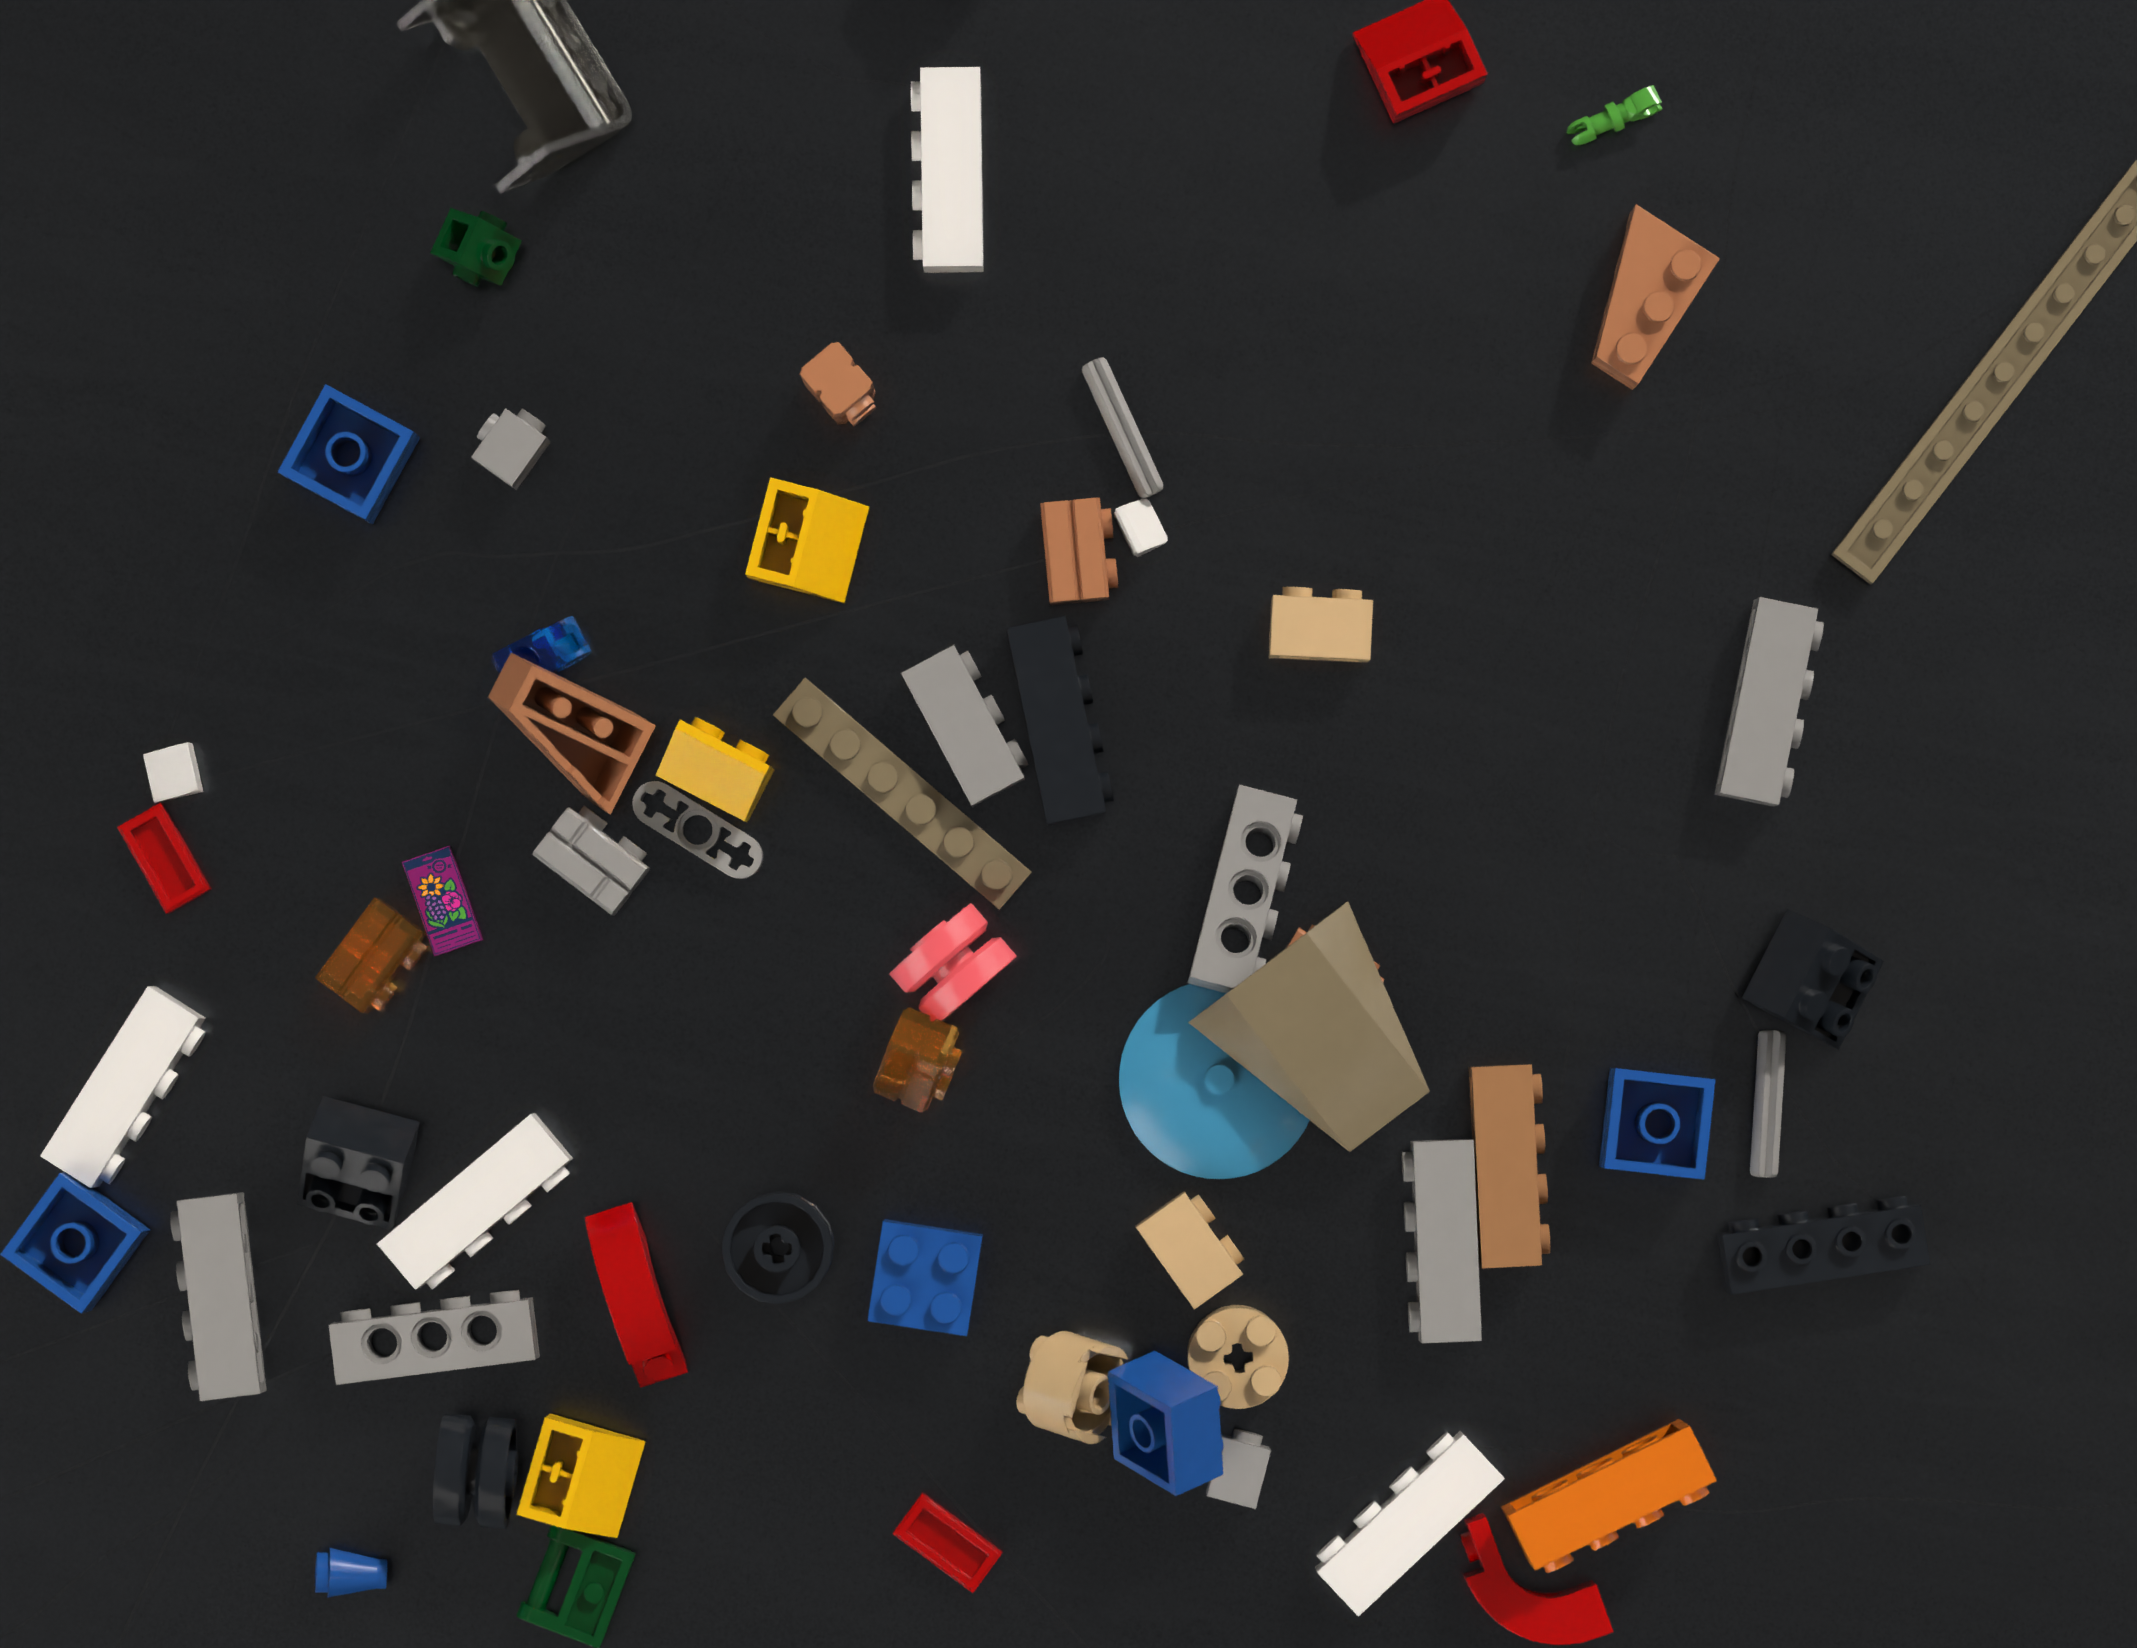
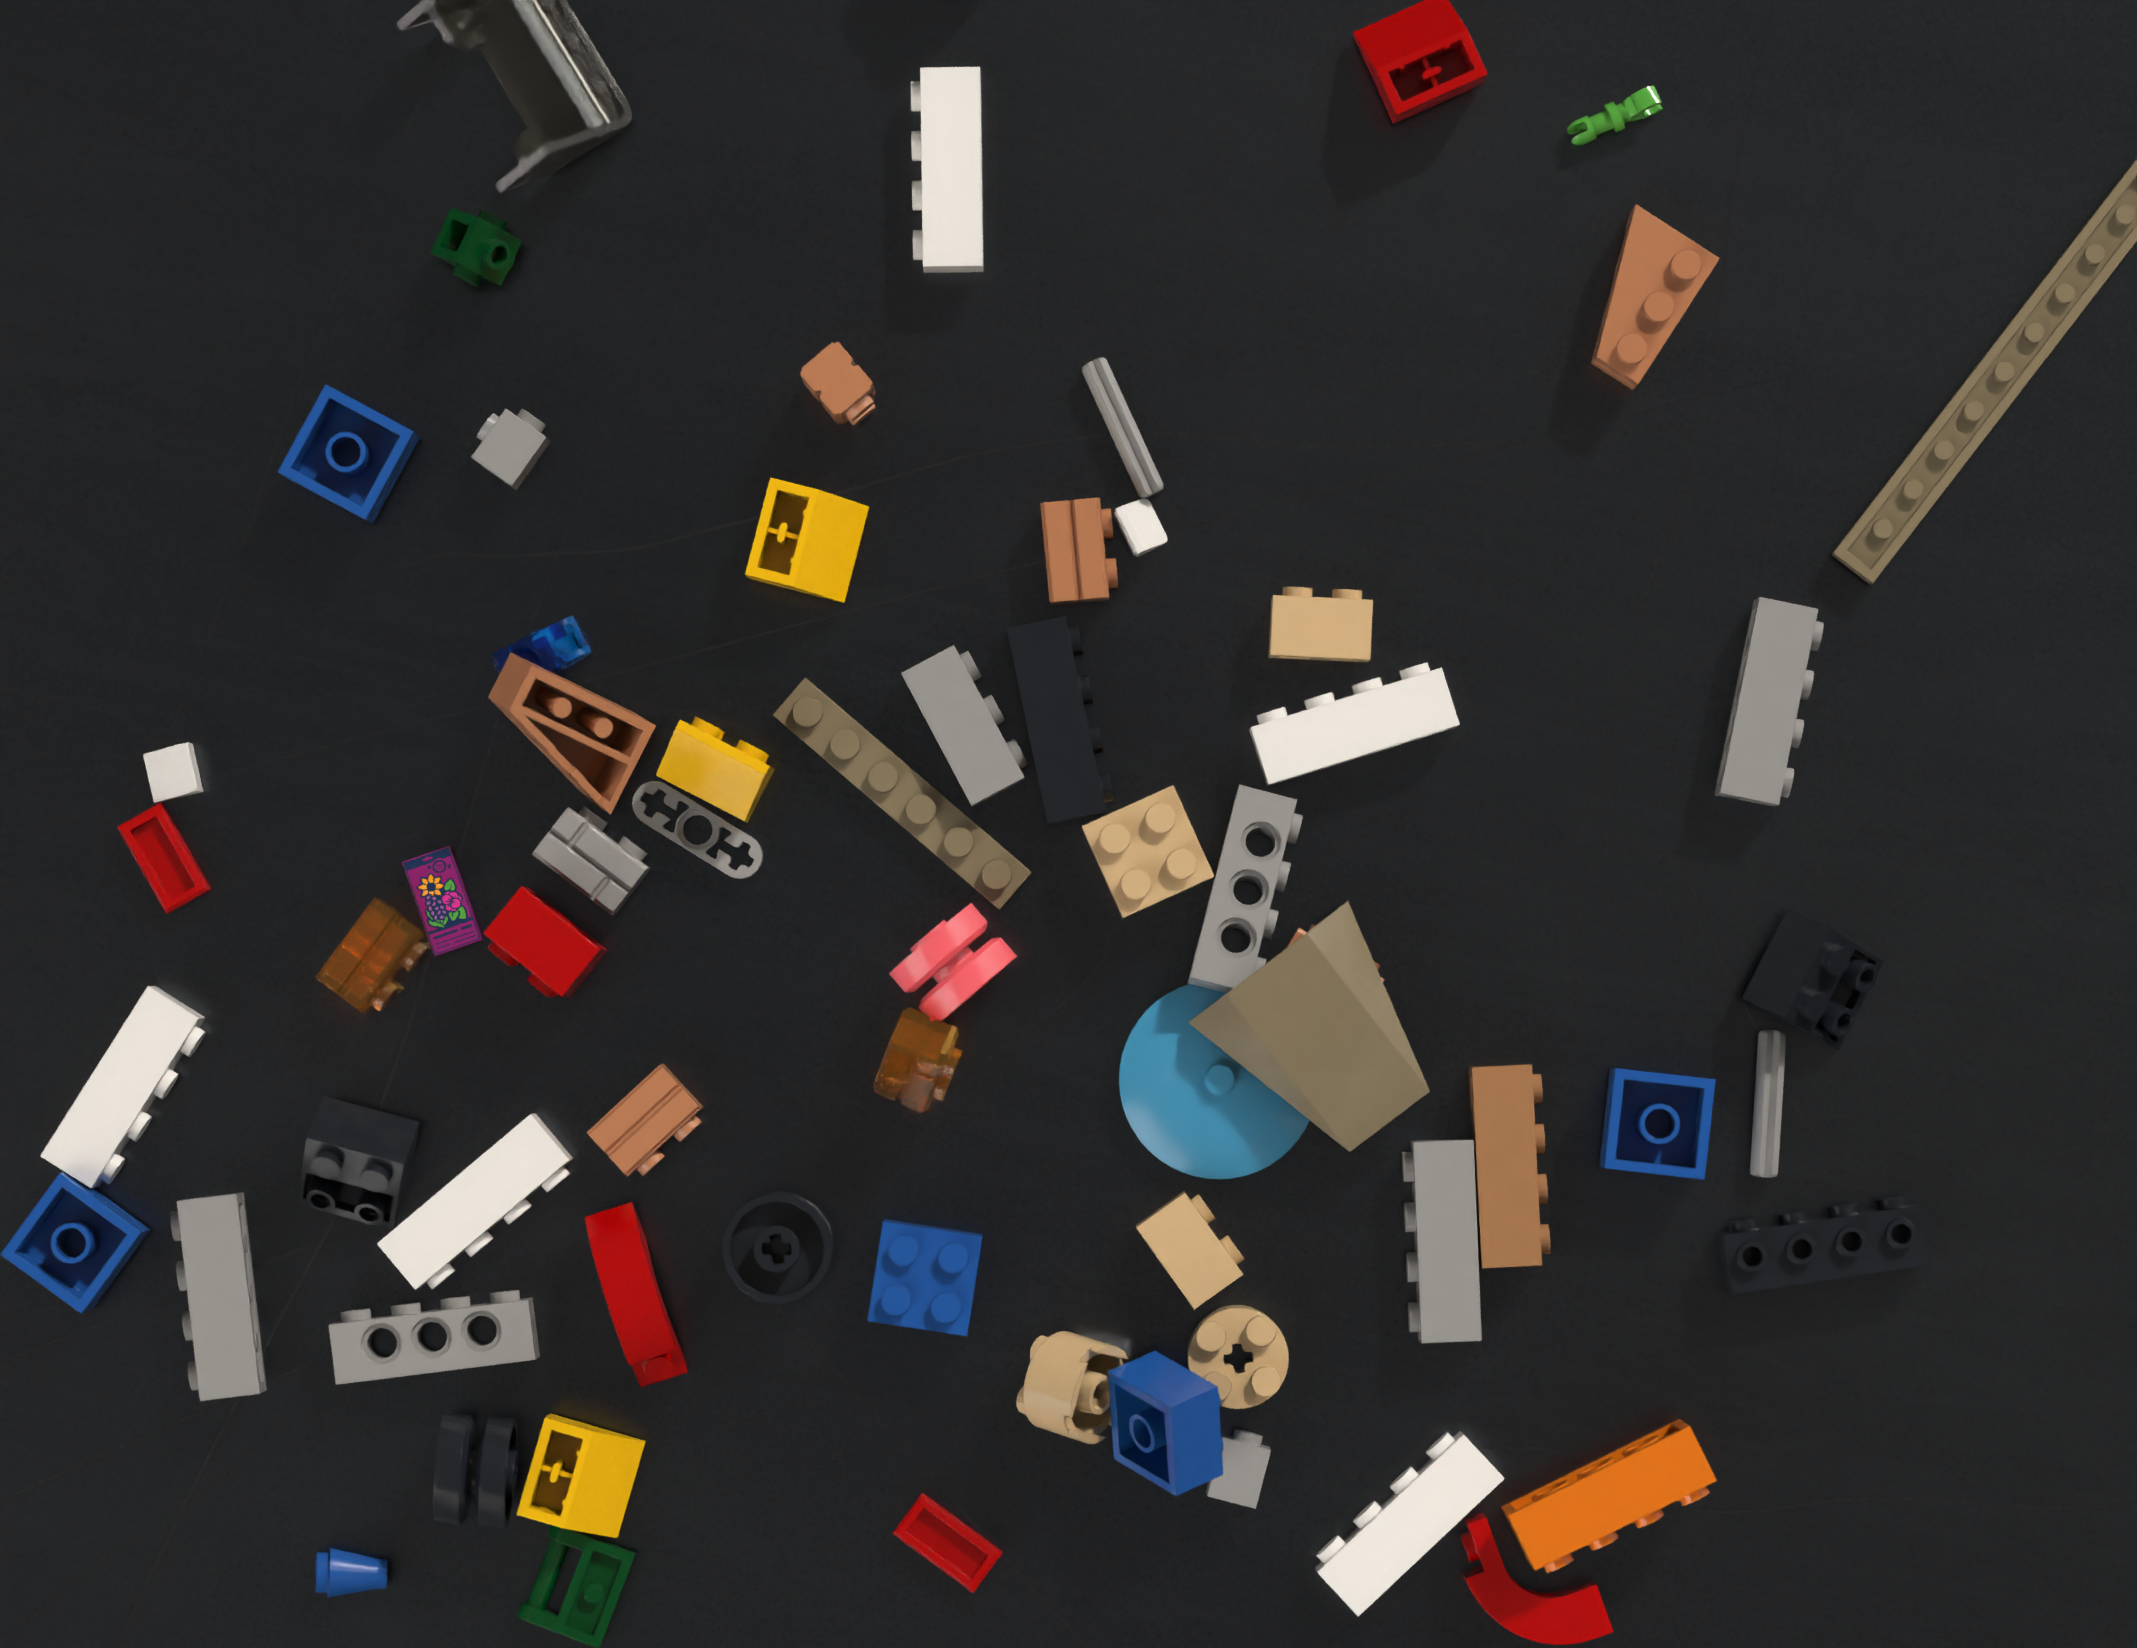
(544, 943): none -> red brick
(646, 1121): none -> nougat brick
(1147, 851): none -> tan brick
(1353, 726): none -> white brick

